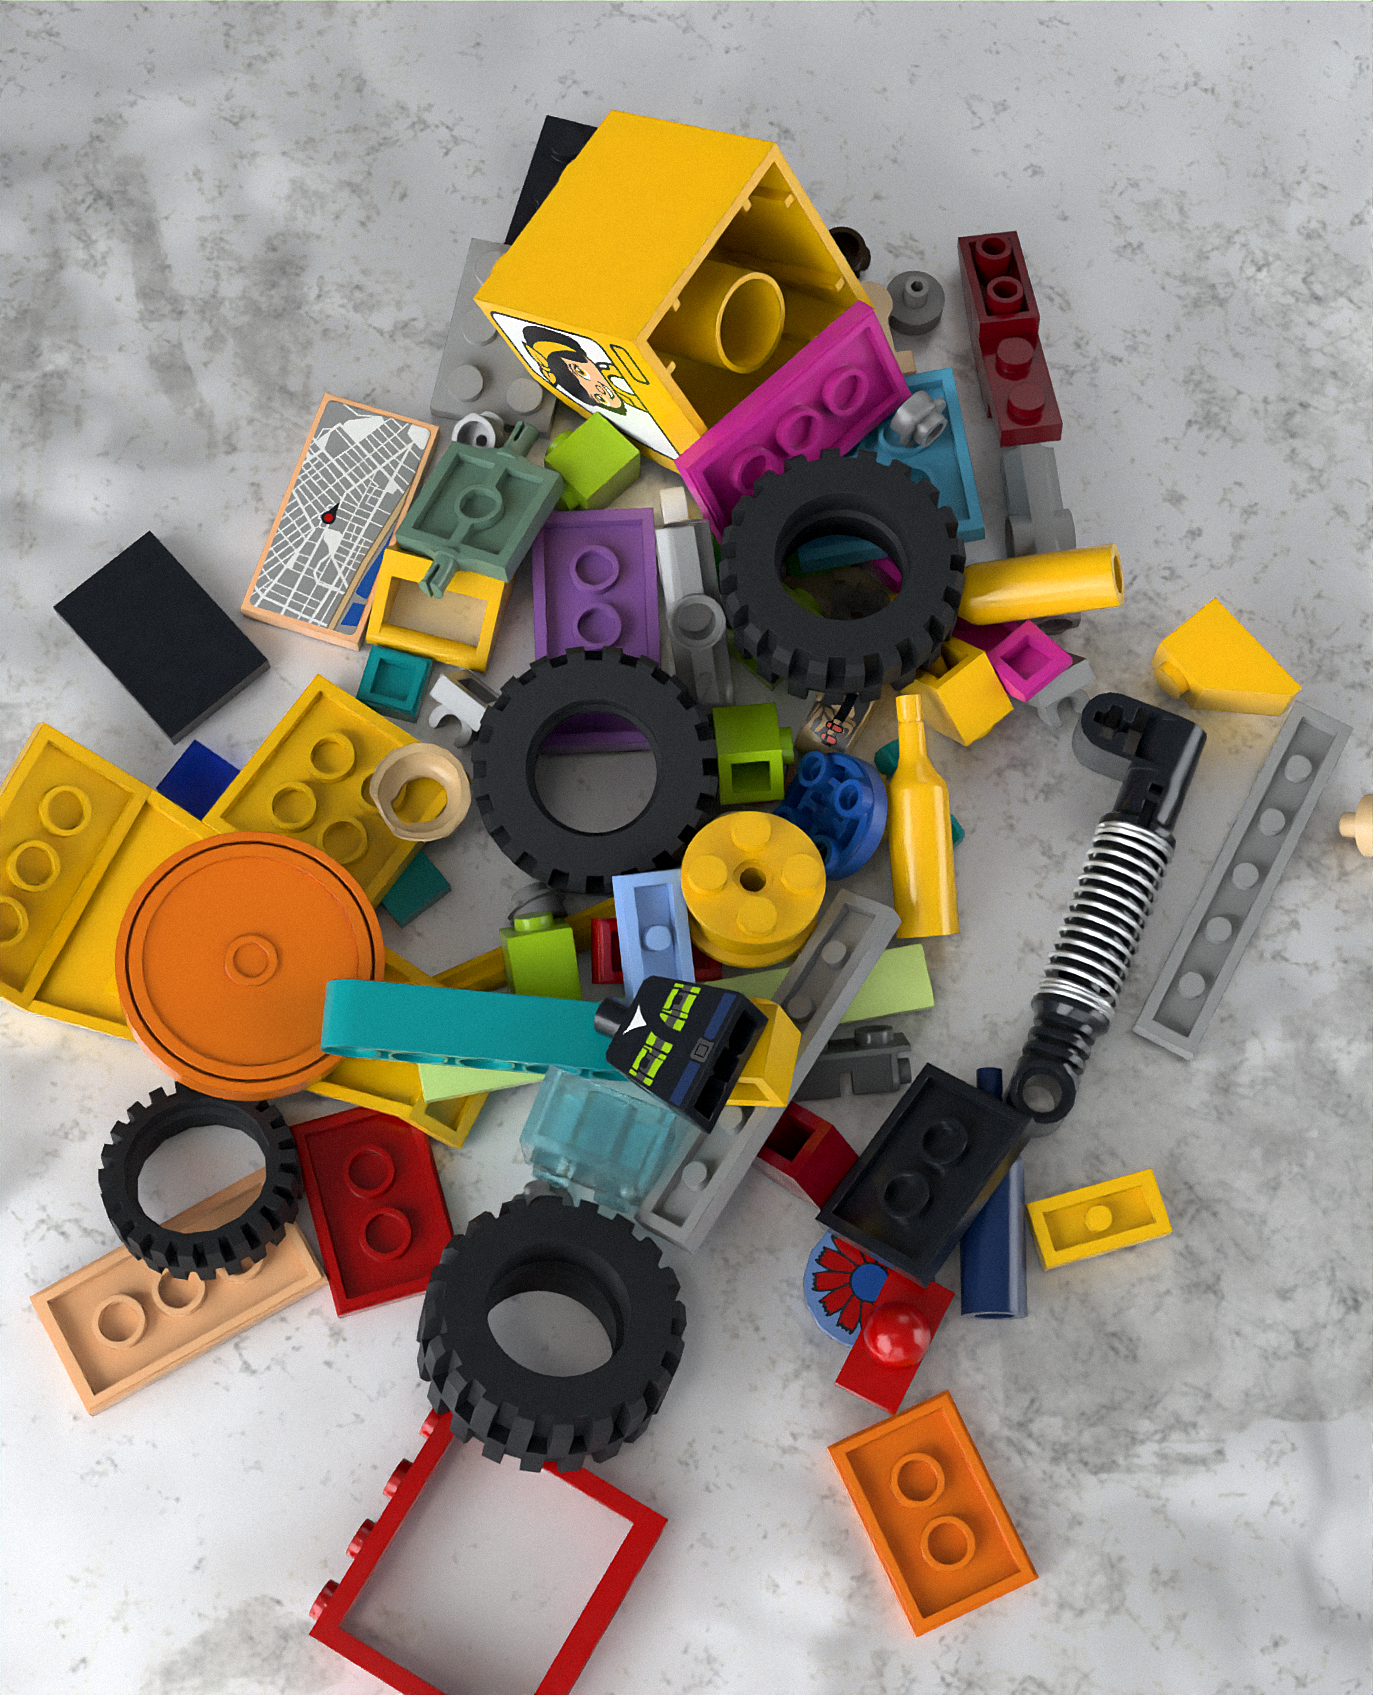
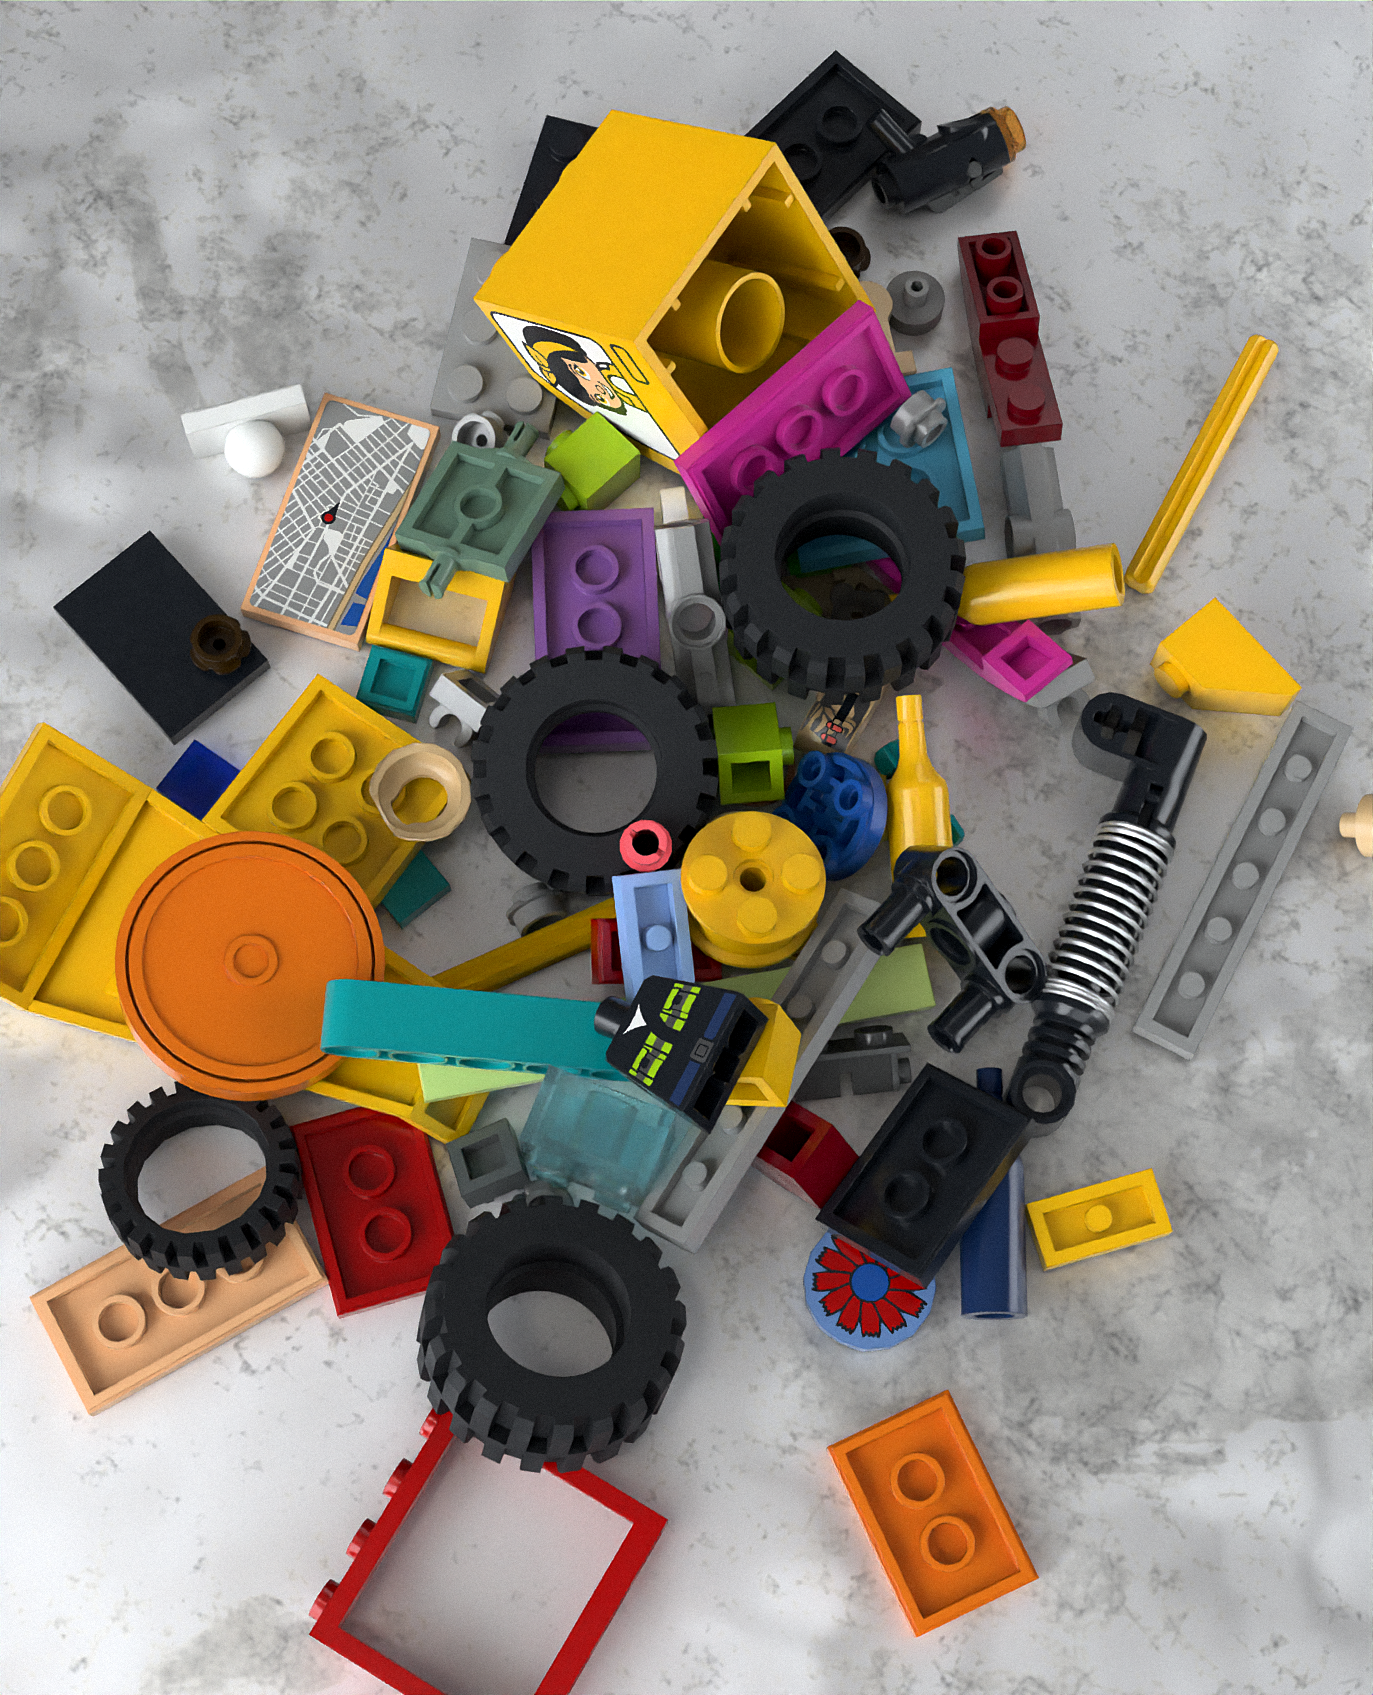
(215, 629): none -> dark brown plate
(249, 429): none -> white tile
(488, 1163): none -> dark grey tile
(540, 957): lime brick -> none
(653, 861): none -> coral pin
(826, 135): none -> black tile
(893, 1341): red tile -> none
(945, 165): none -> black piece
(960, 693): yellow slope -> none
(969, 928): none -> black piece
(1200, 464): none -> yellow axle

